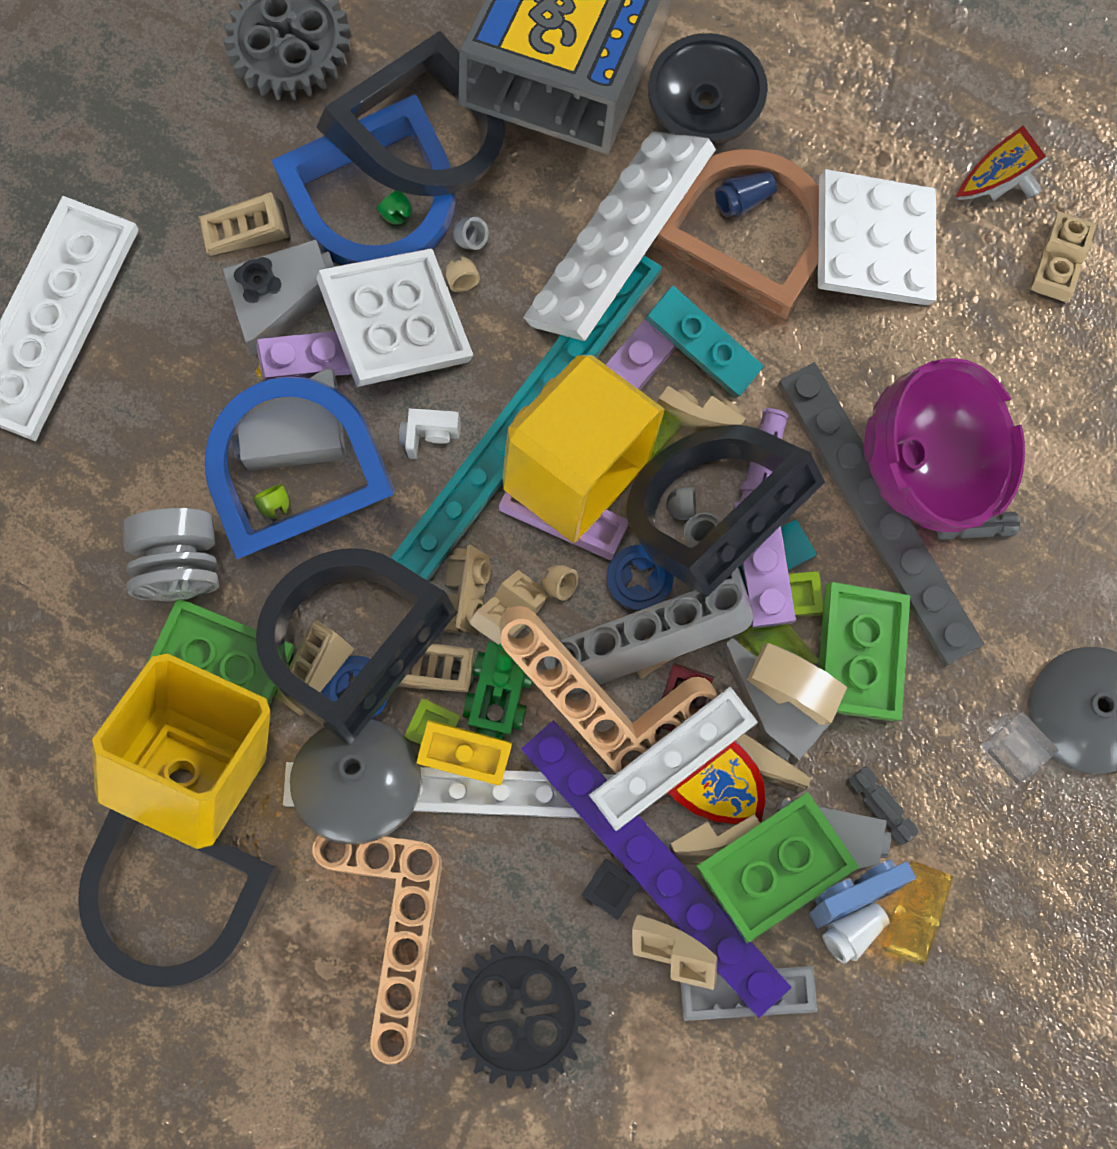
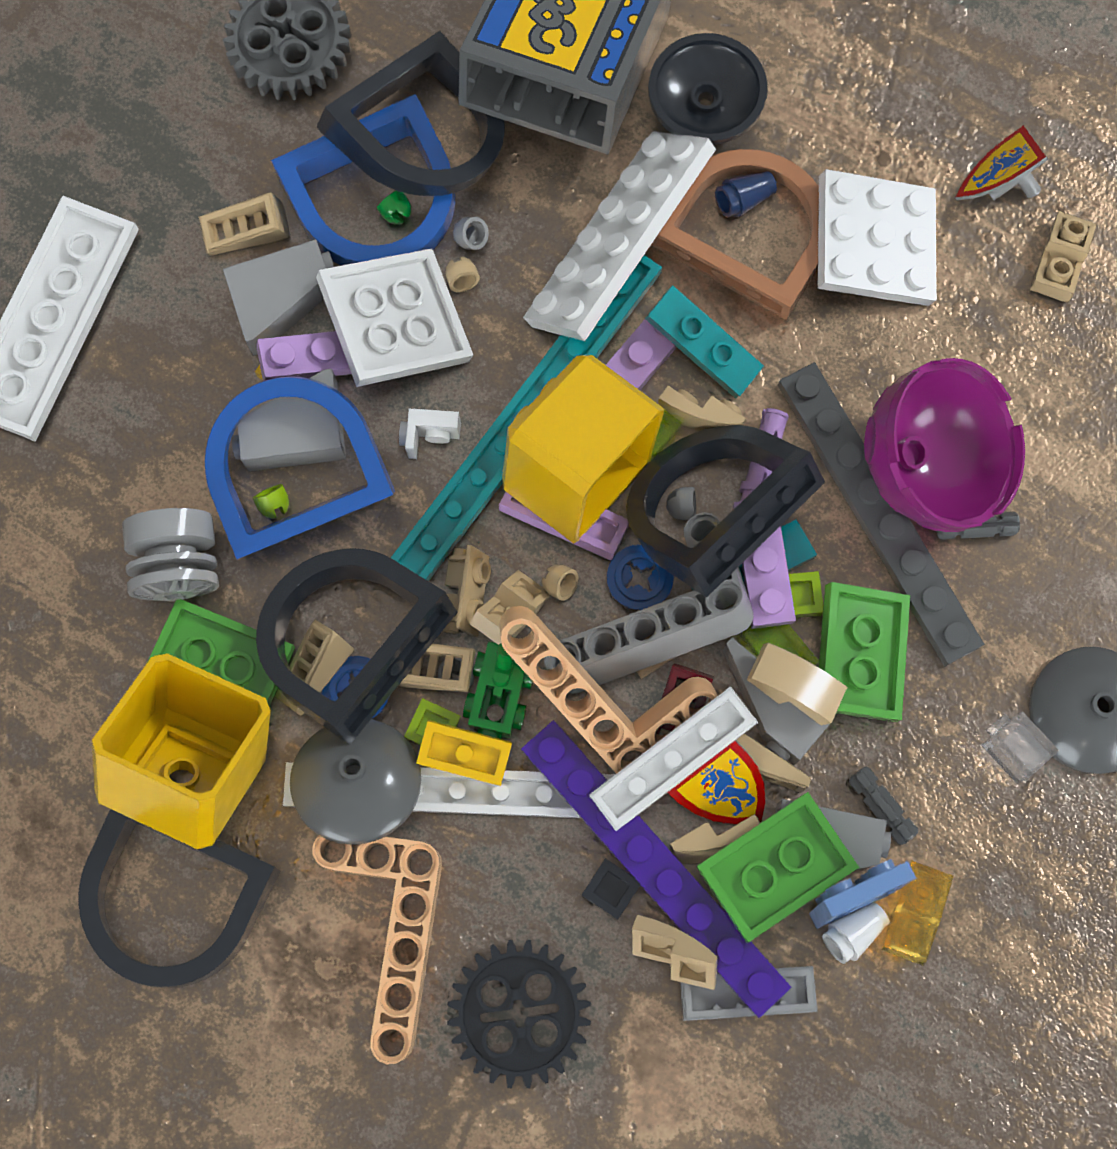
(257, 268): black plate -> none

